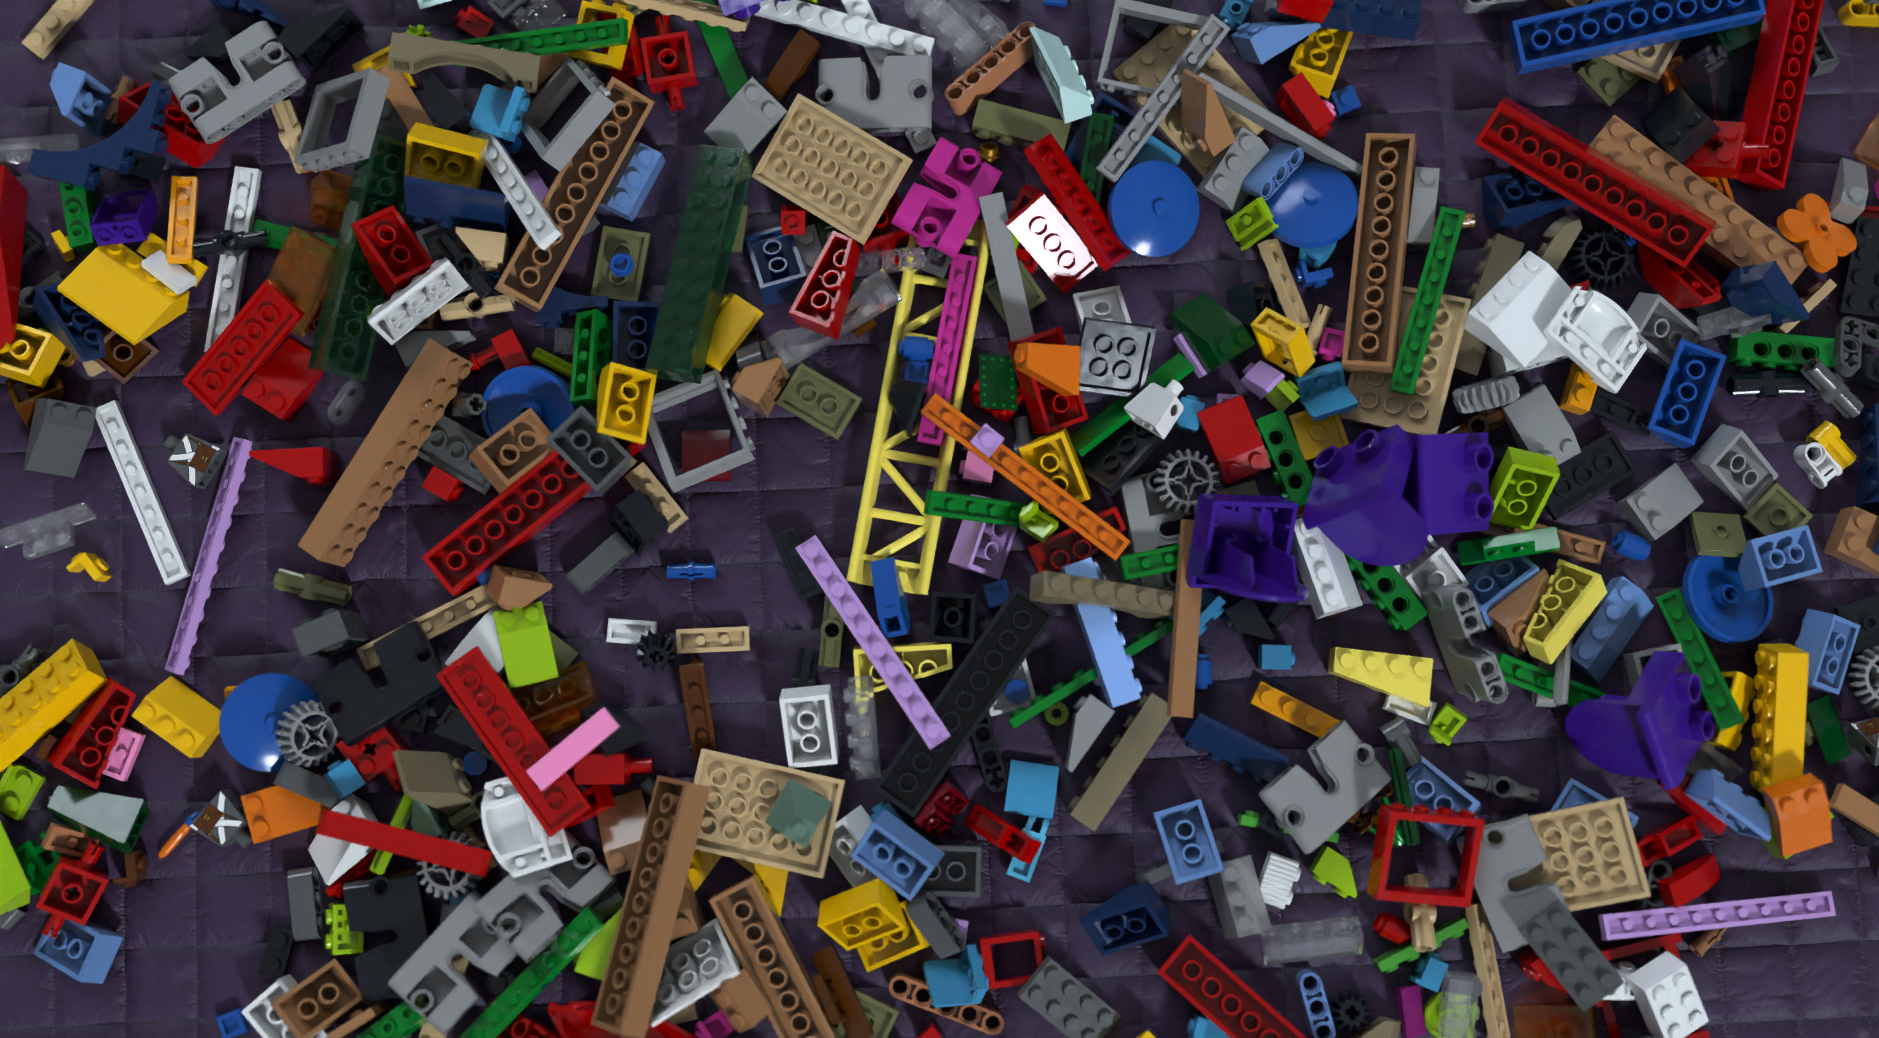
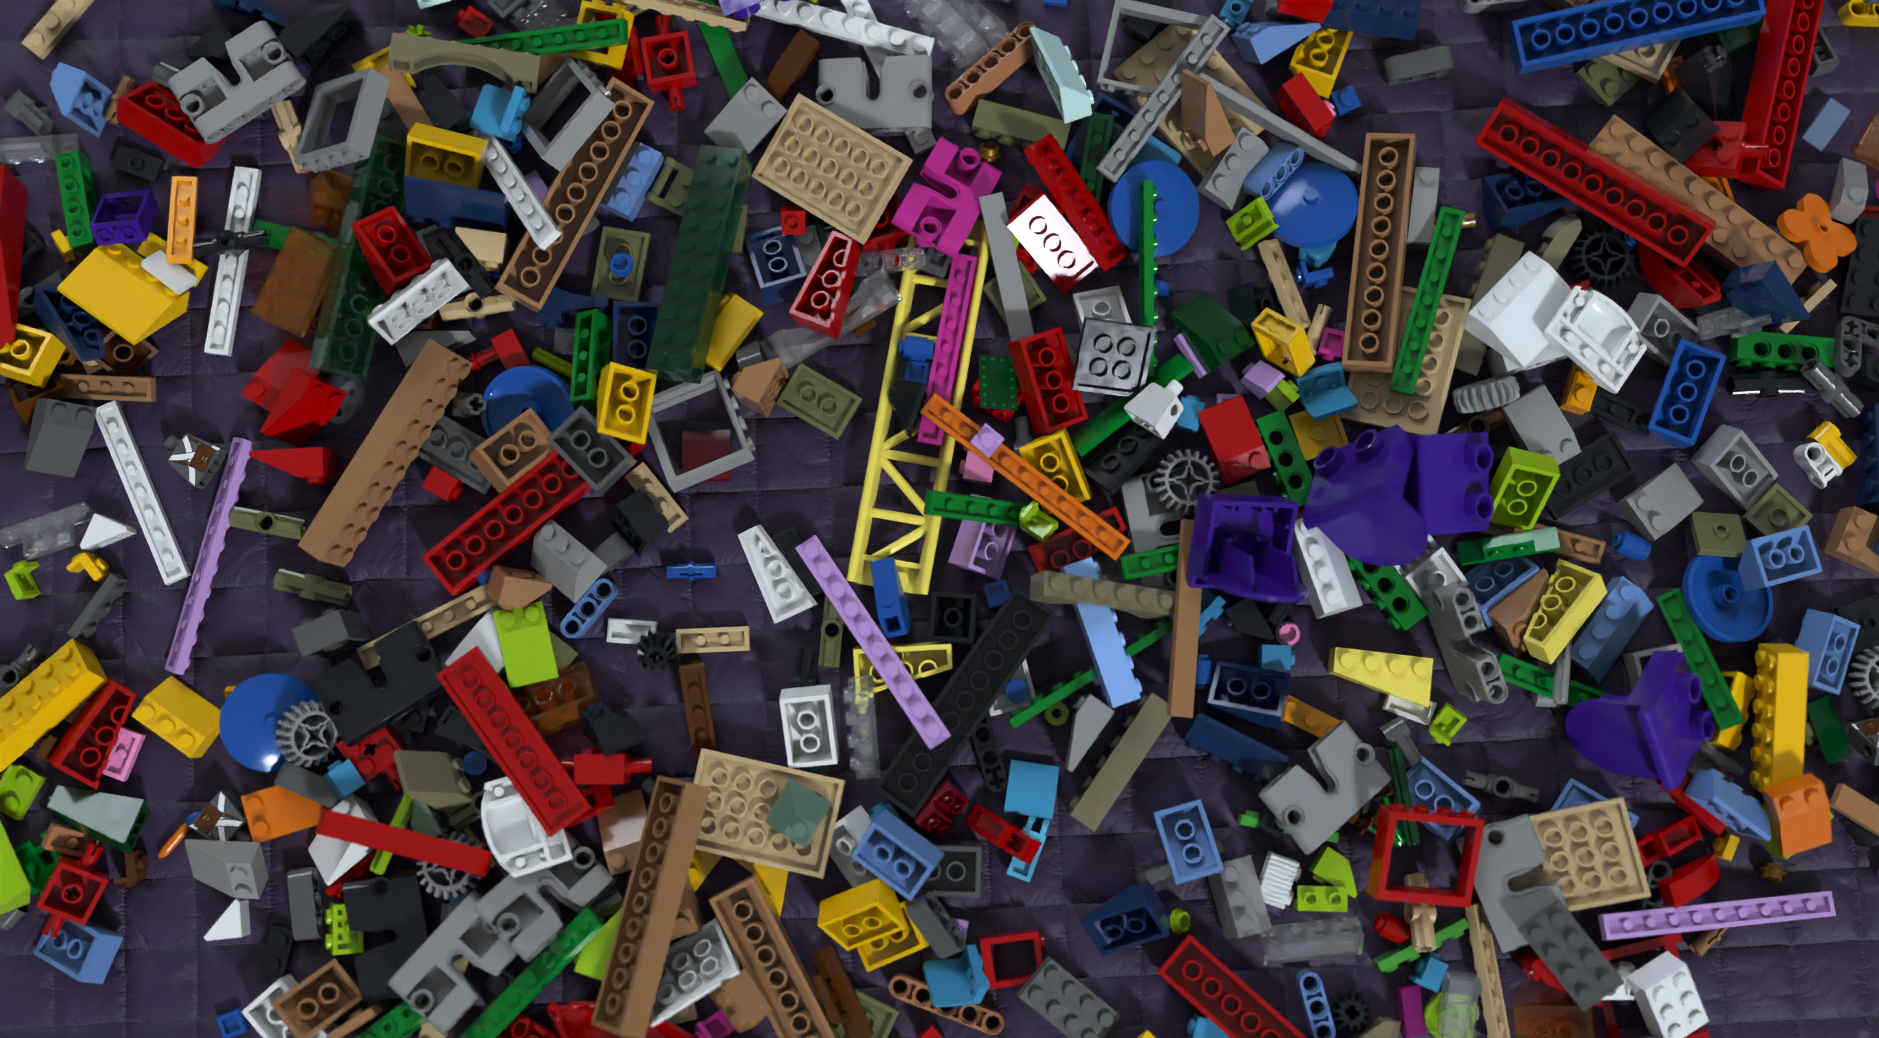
(21, 580): none -> lime bracket
(25, 110): none -> dark grey piece
(98, 607): none -> dark grey plate
(103, 532): none -> white slope
(109, 387): none -> medium nougat plate
(116, 152): dark blue arch -> none
(229, 866): none -> light grey slope
(233, 922): none -> white slope
(243, 347): red plate -> none
(255, 521): none -> olive piece
(302, 408): none -> red slope
(565, 561): none -> light grey slope
(573, 748): bright pink tile -> none
(577, 613): none -> medium blue beam
(678, 192): none -> olive plate
(776, 578): none -> white wing
(1051, 365): orange slope -> none
(1147, 264): none -> green plate
(1162, 288): none -> blue tile
(1179, 921): none -> lime plate
(1249, 695): none -> dark blue slope
(1287, 633): none -> bright pink plate
(1321, 898): none -> lime bracket
(1418, 65): none -> dark grey beam
(1725, 846): none -> yellow plate
(1772, 872): none -> pearl gold plate
(1825, 124): none -> sand blue slope

